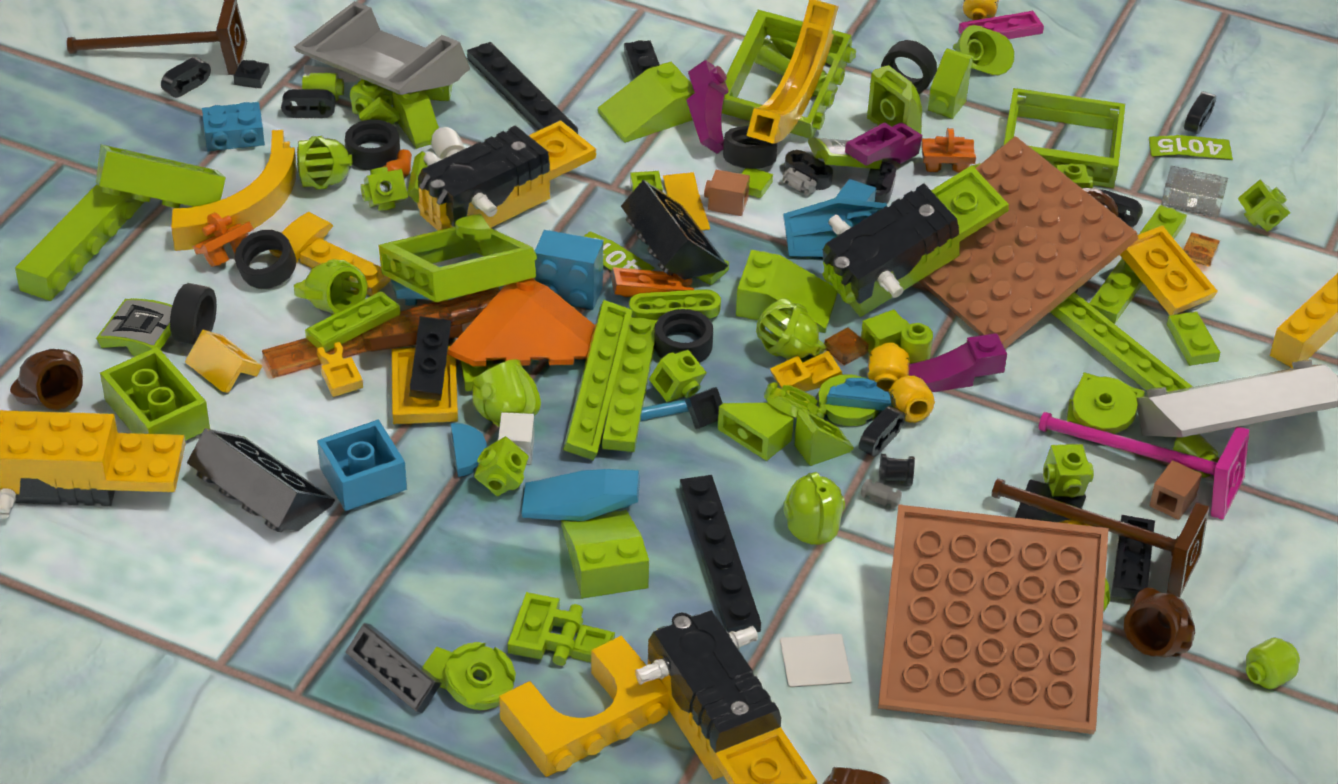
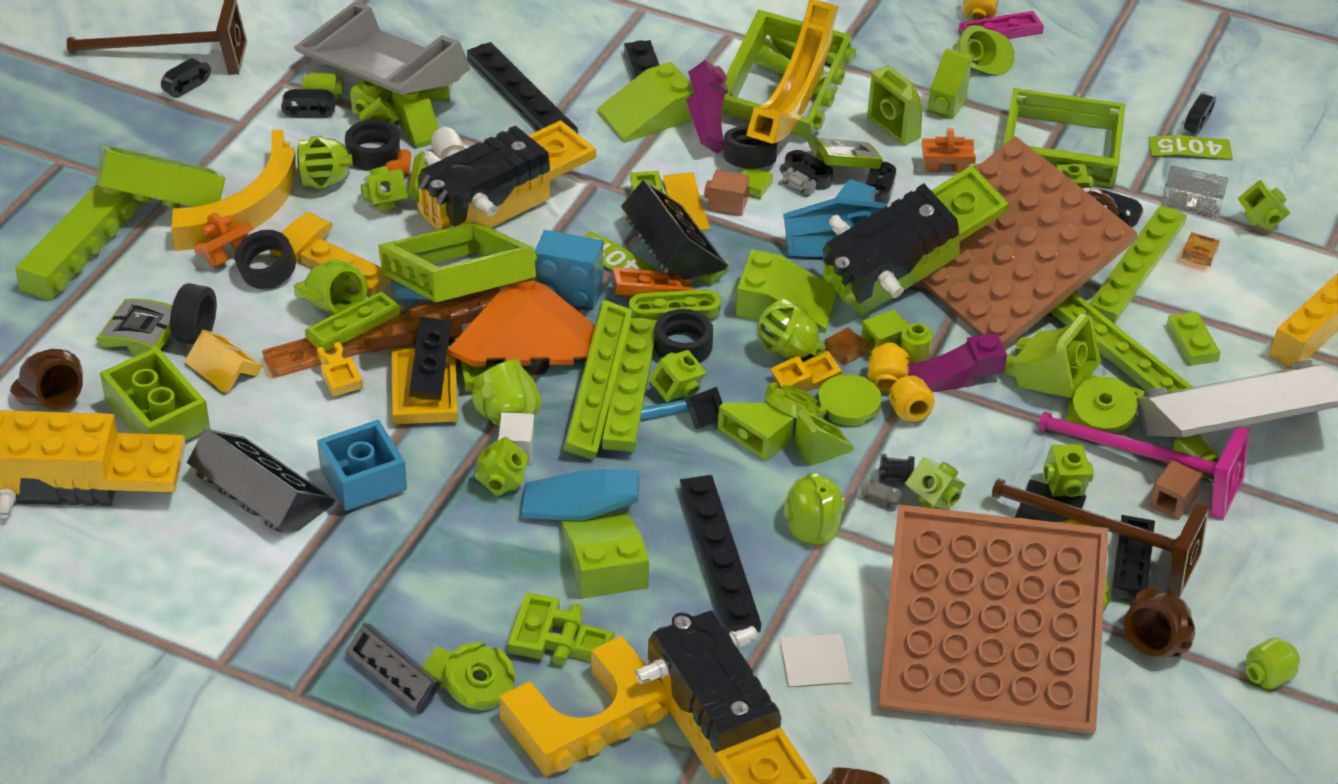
(233, 126): dark azure plate -> none
(251, 74): black plate -> none
(467, 445): dark azure tile -> none
(473, 225): lime tile -> none
(859, 394): dark azure tile -> none
(881, 431): black beam -> none
(884, 142): magenta slope -> none
(920, 55): black tyre -> none
(936, 484): none -> lime brick
(1056, 359): none -> lime hips
(1168, 271): yellow plate -> none

